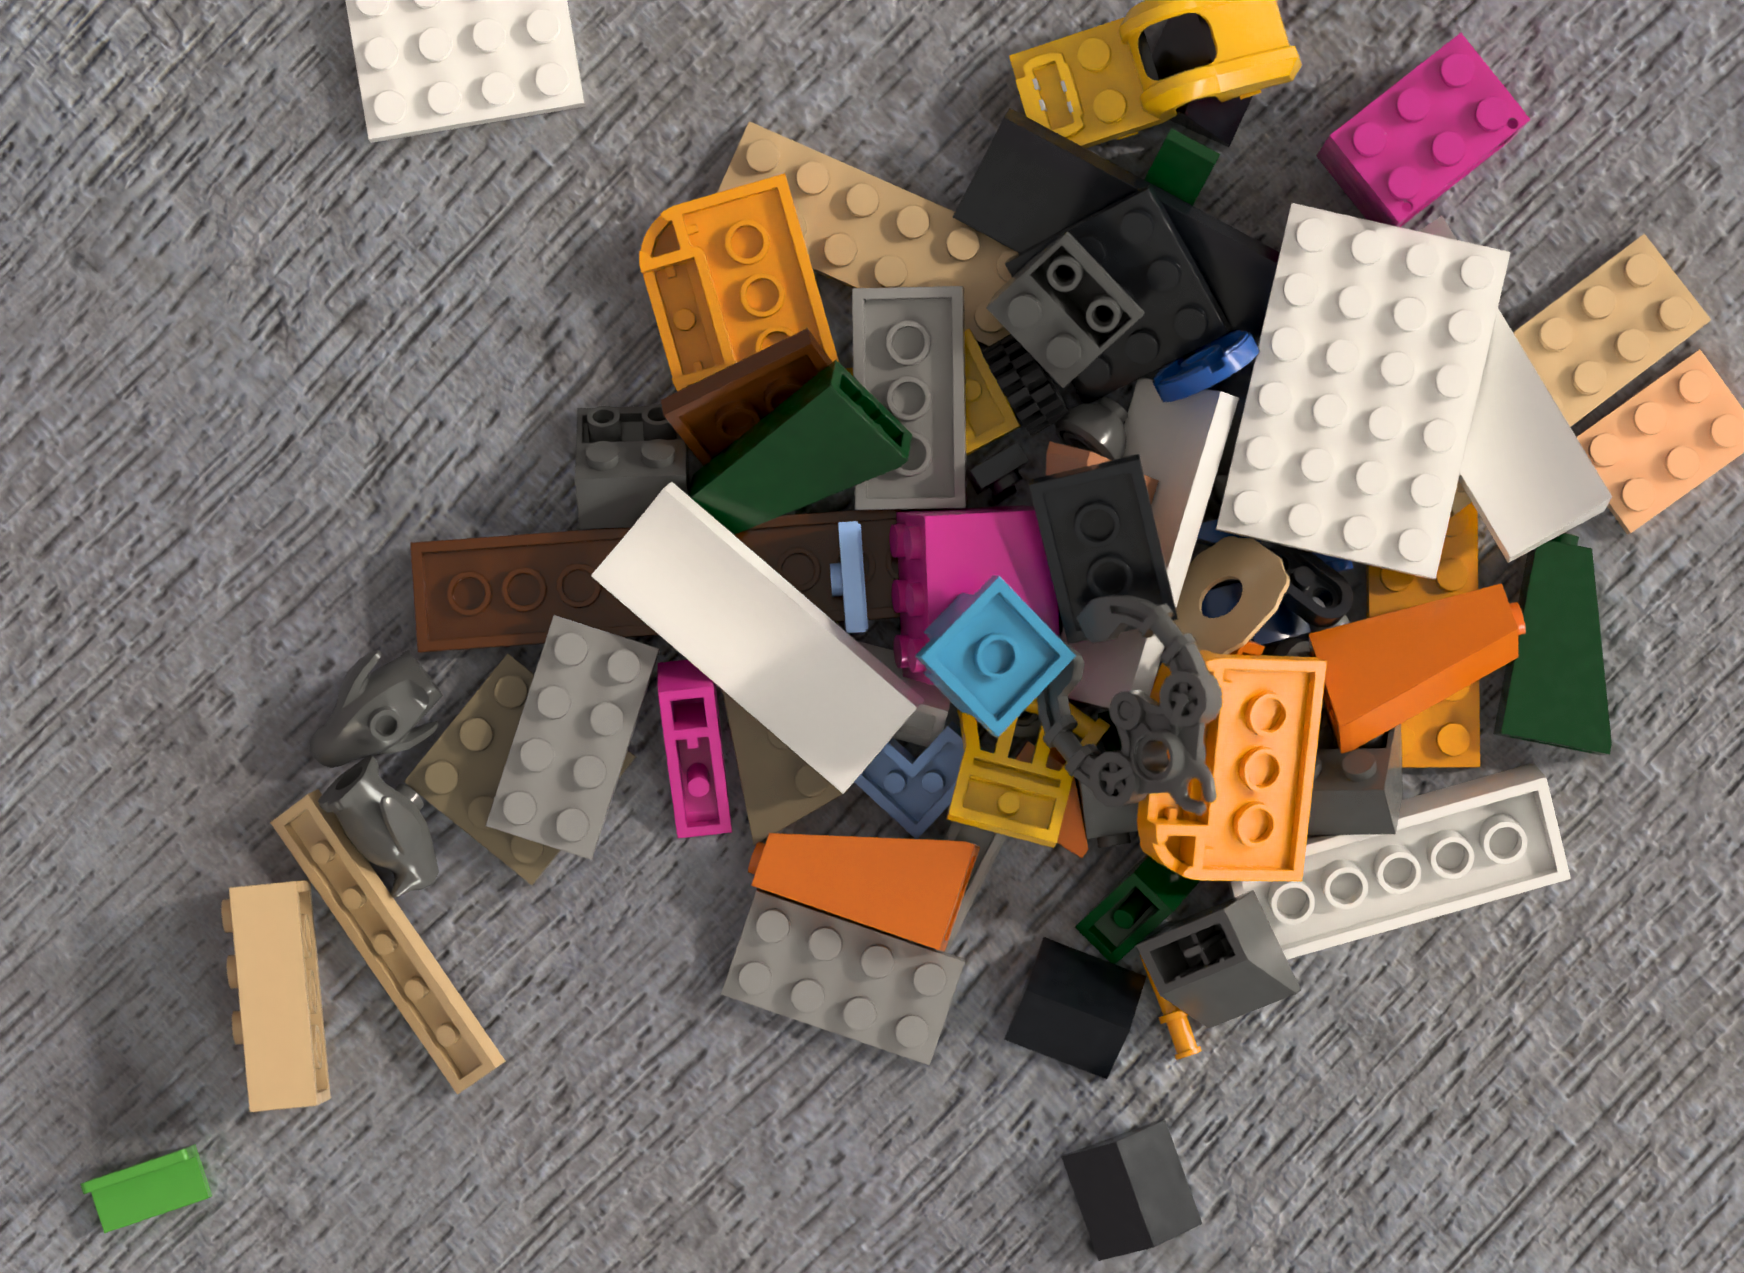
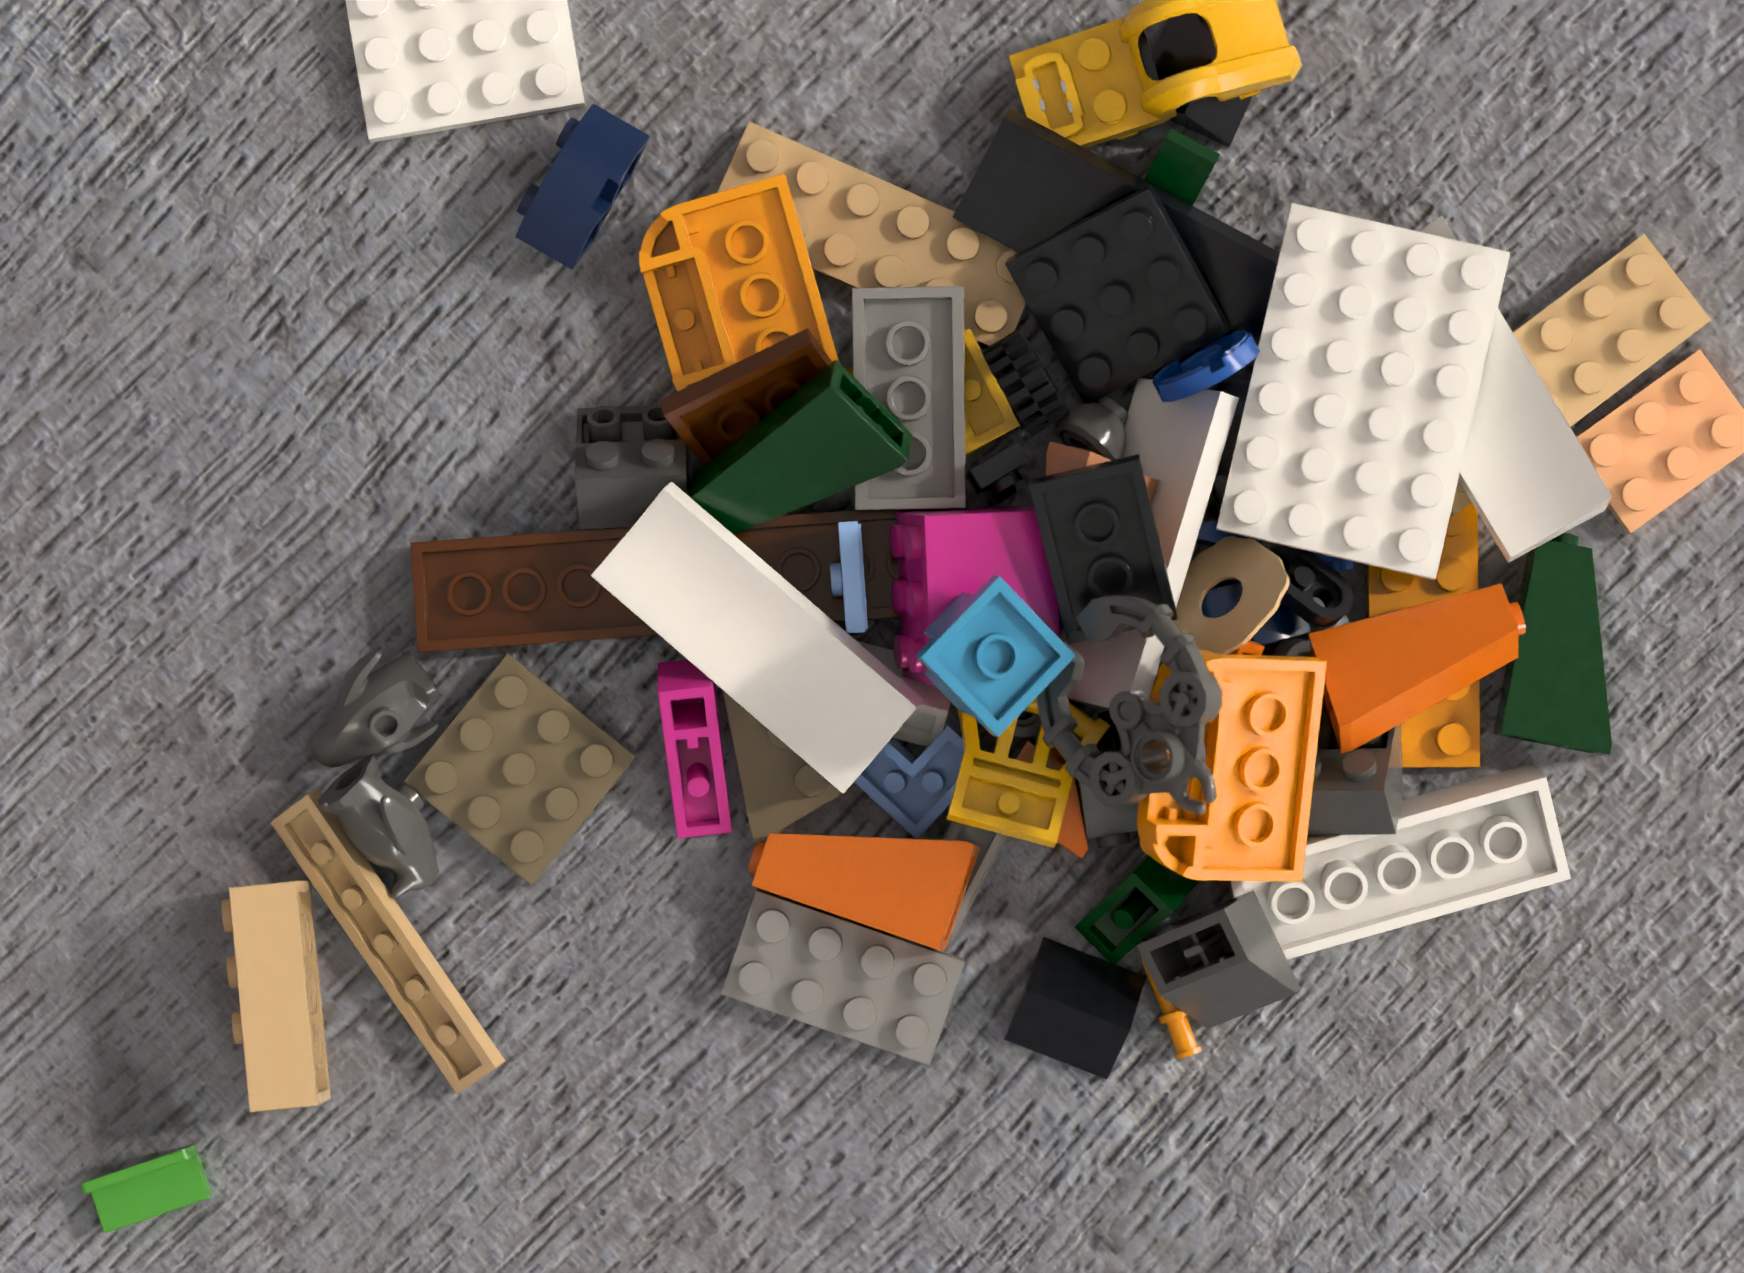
(572, 737): light grey plate -> none
(581, 185): none -> dark blue brick
(1064, 309): dark grey slope -> none
(1132, 1191): black slope -> none
(1422, 135): dark pink container -> none

